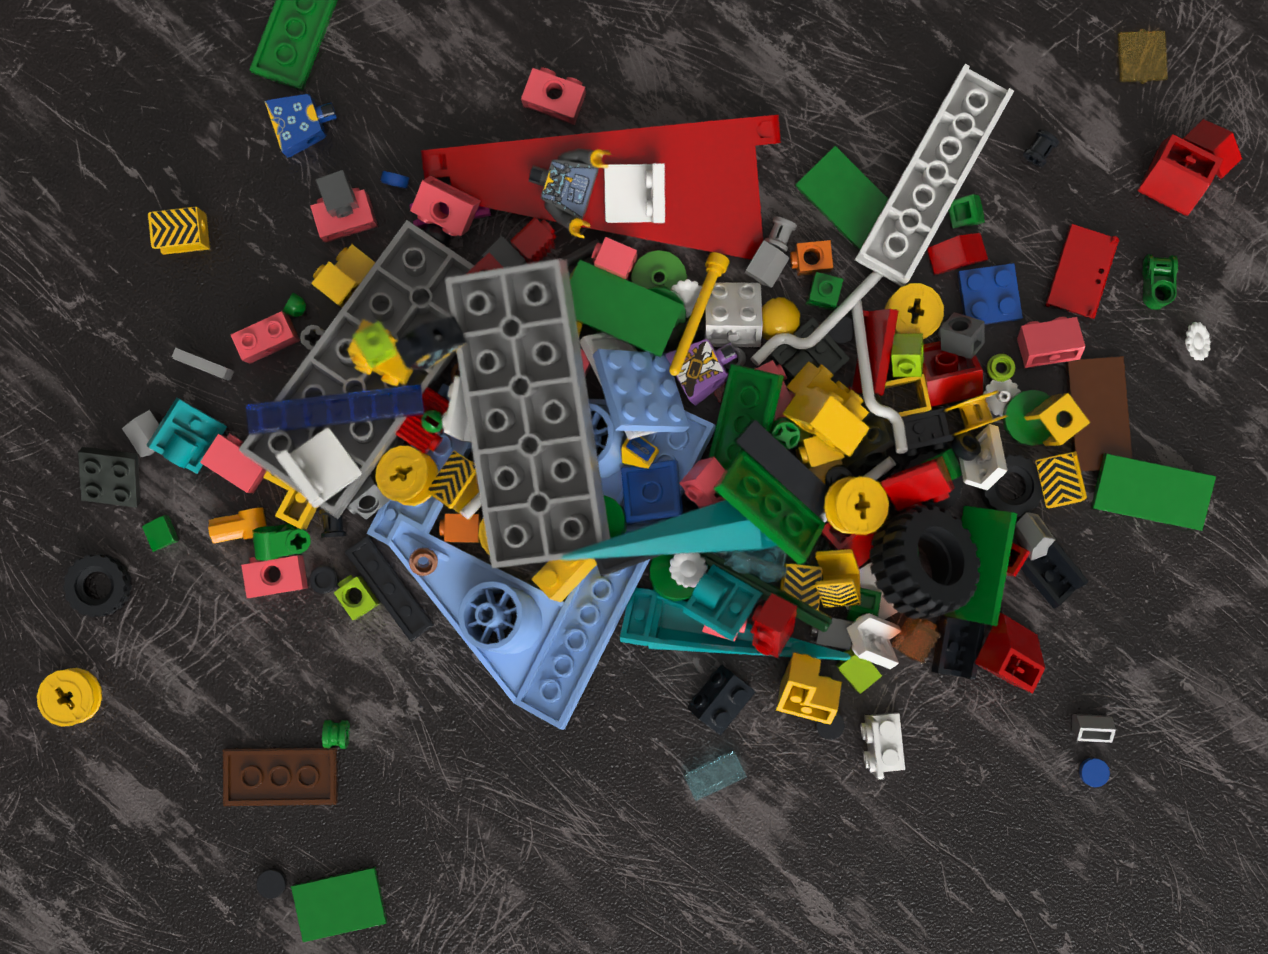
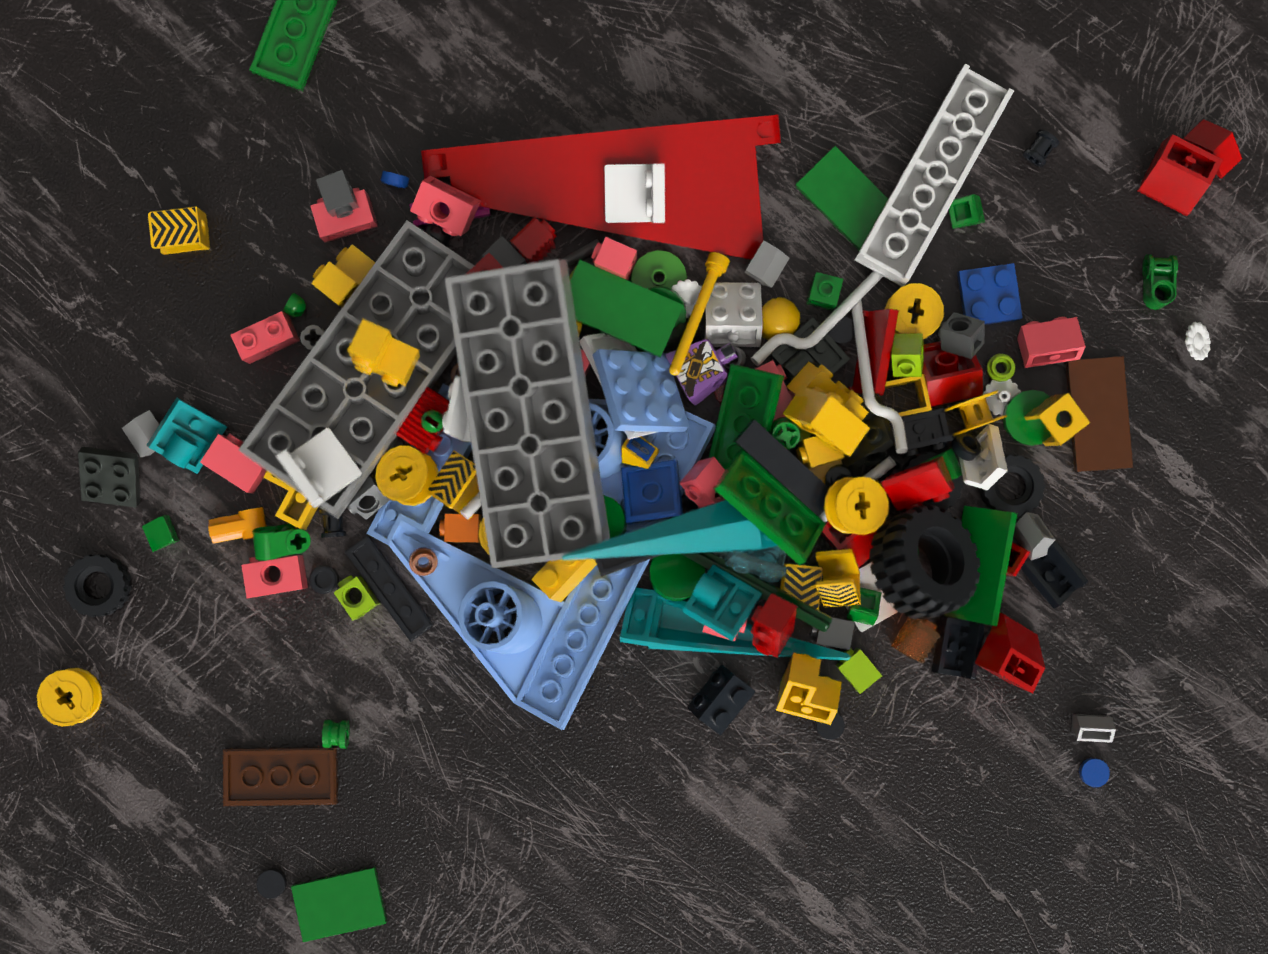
(202, 364): light grey tile -> none
(298, 122): blue torso -> none
(334, 409): clear blue tile -> none
(375, 344): lime brick -> none
(422, 350): black torso -> none
(565, 107): coral brick -> none
(569, 186): torso -> none
(687, 568): white piece -> none
(714, 775): clear light blue tile -> none
(780, 233): light grey bush -> none
(823, 252): orange brick -> none
(872, 640): white bracket -> none
(883, 743): white bracket -> none
(957, 253): red slope -> none
(1061, 480): piece -> none
(1077, 278): red door -> none
(1142, 56): clear yellow piece -> none
(1153, 491): green tile -> none

